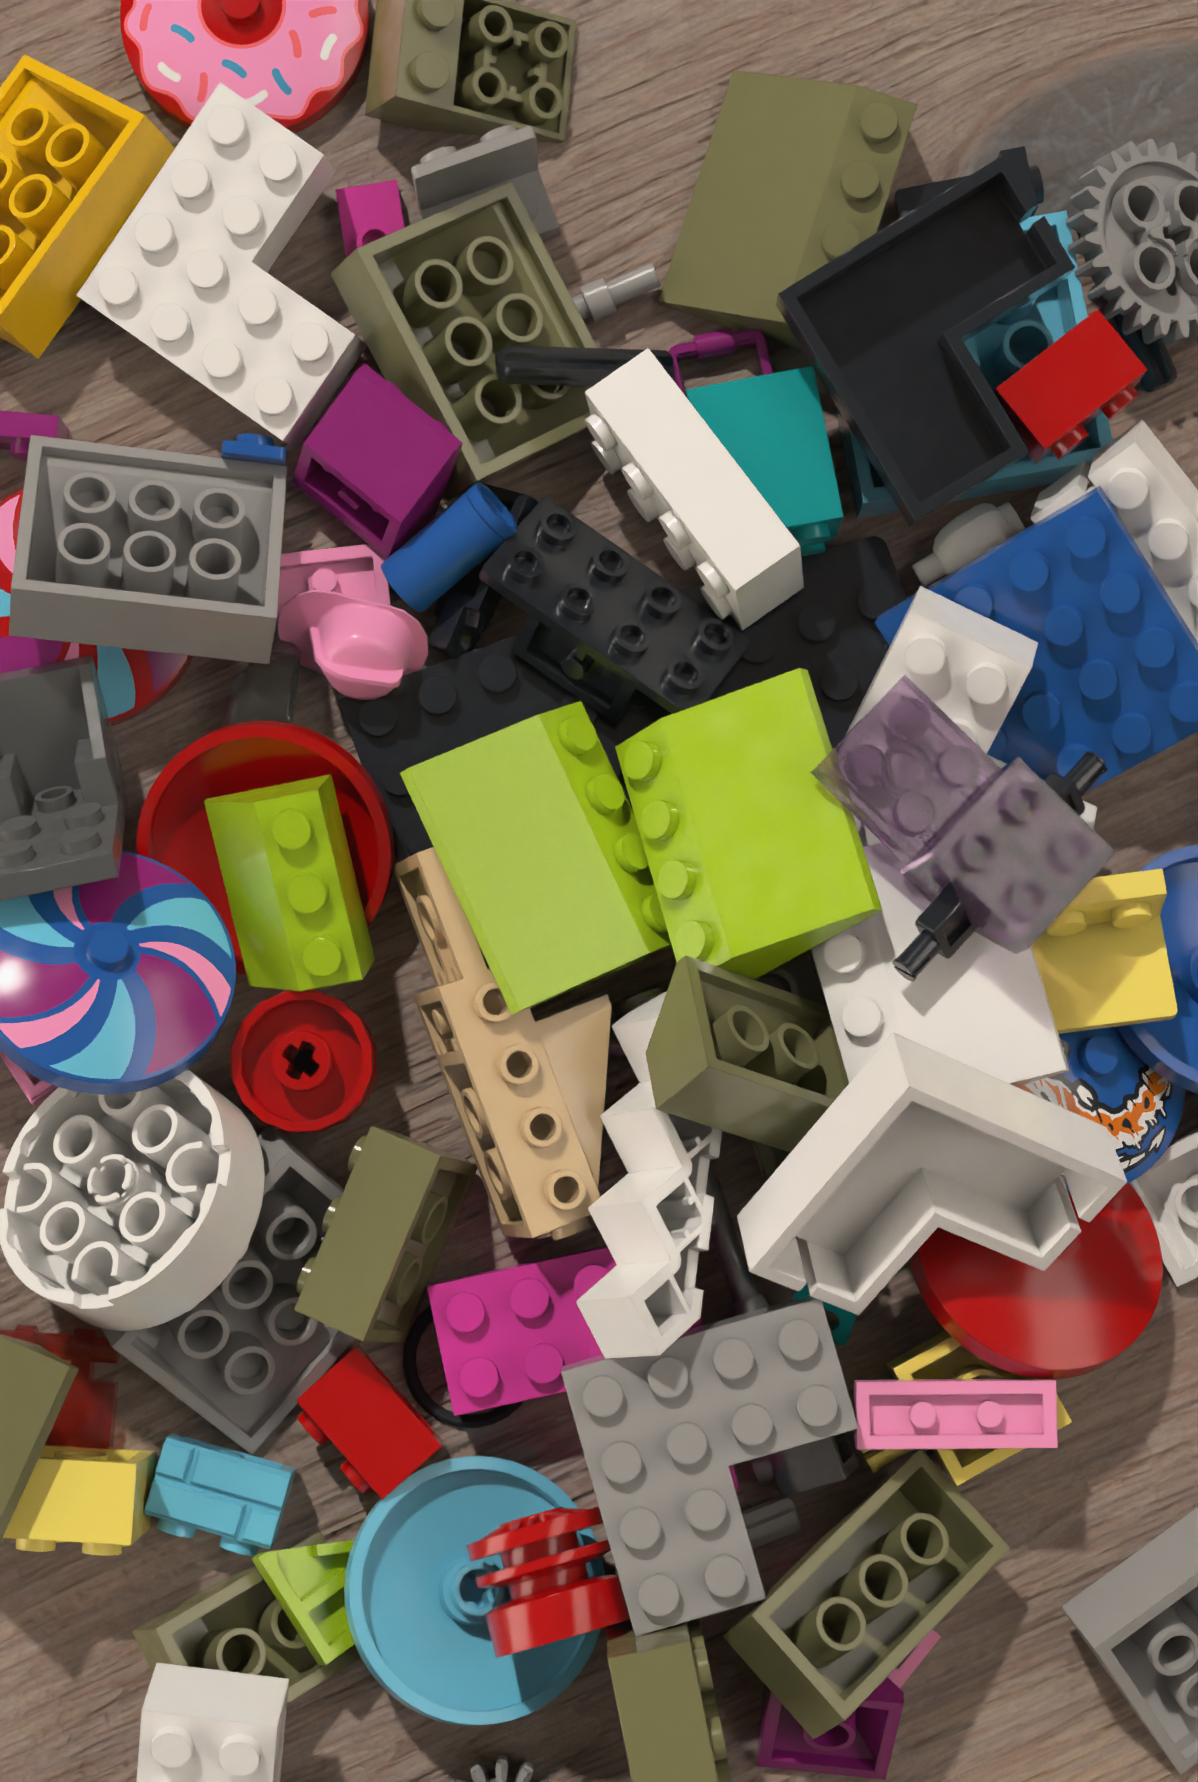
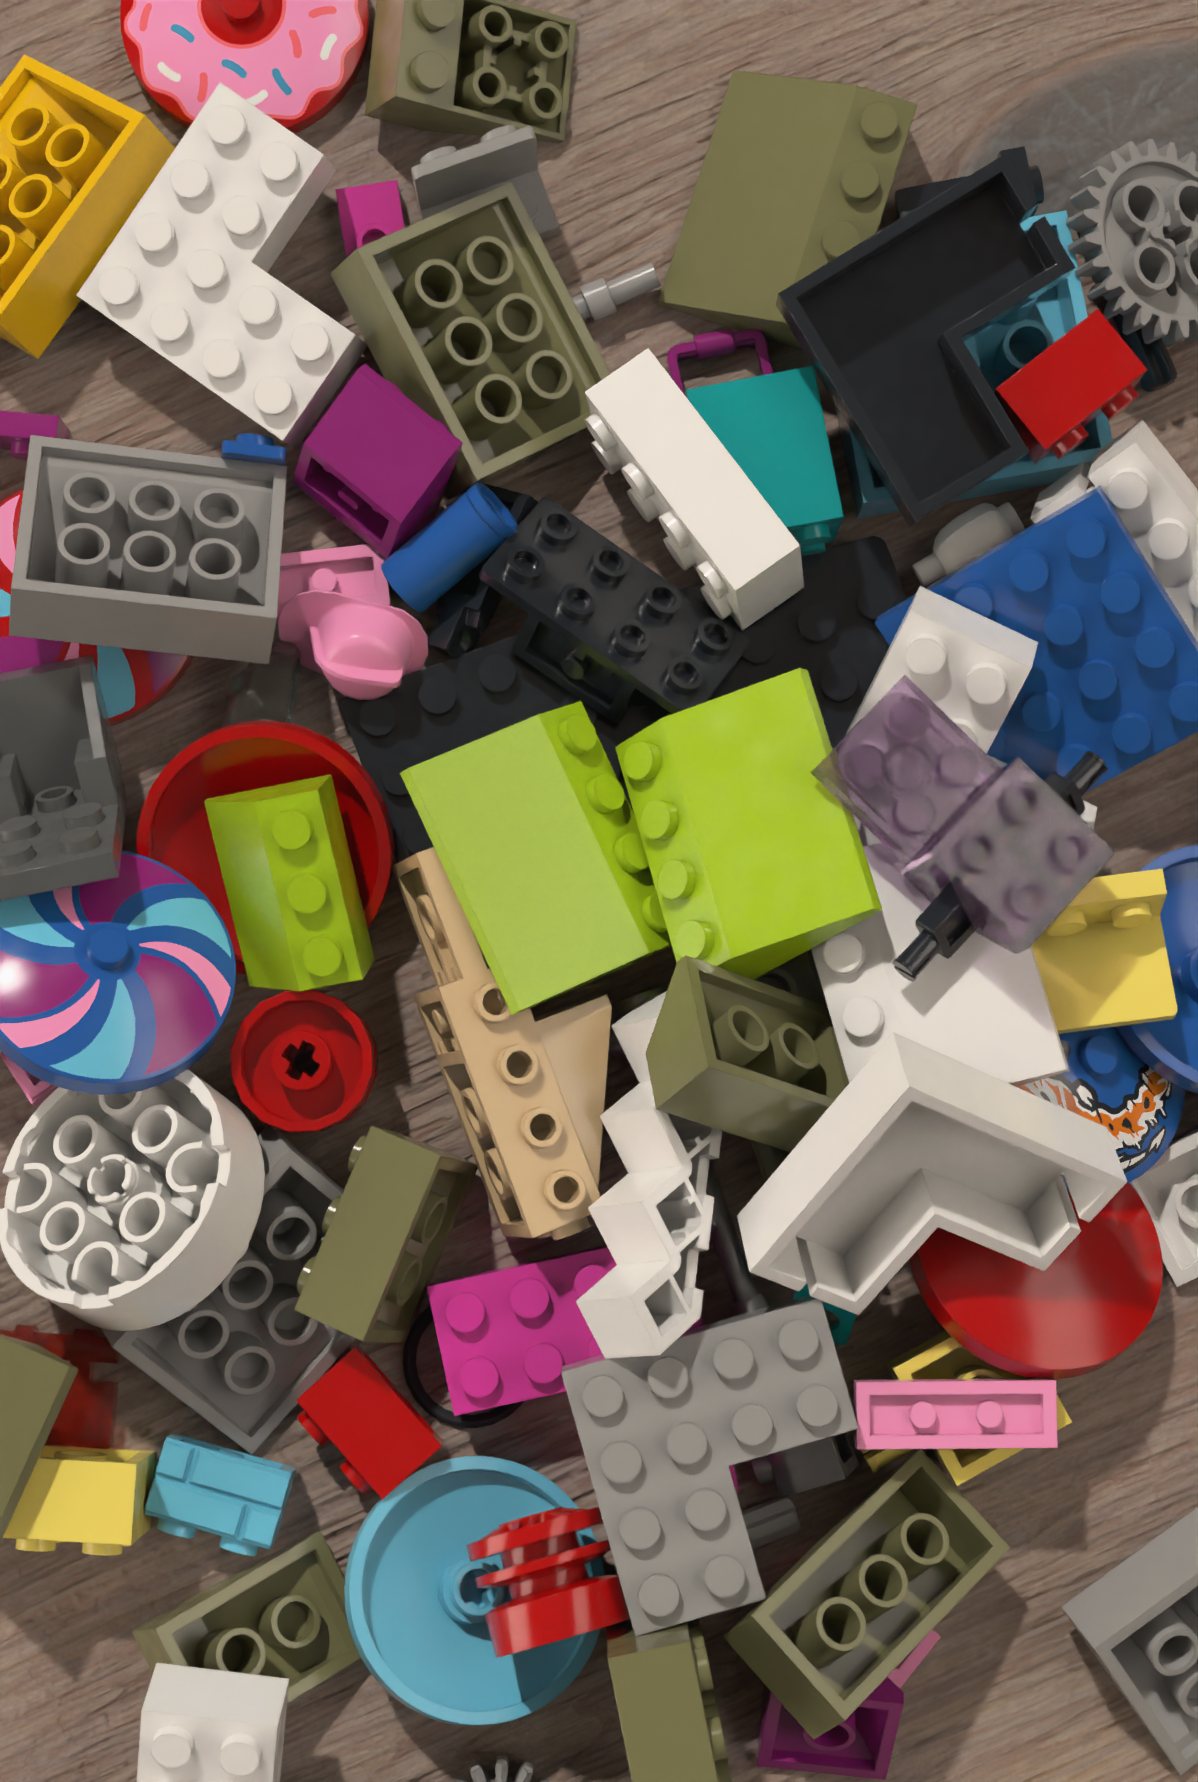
(311, 1592): lime wing -> none
(566, 364): black axle -> none

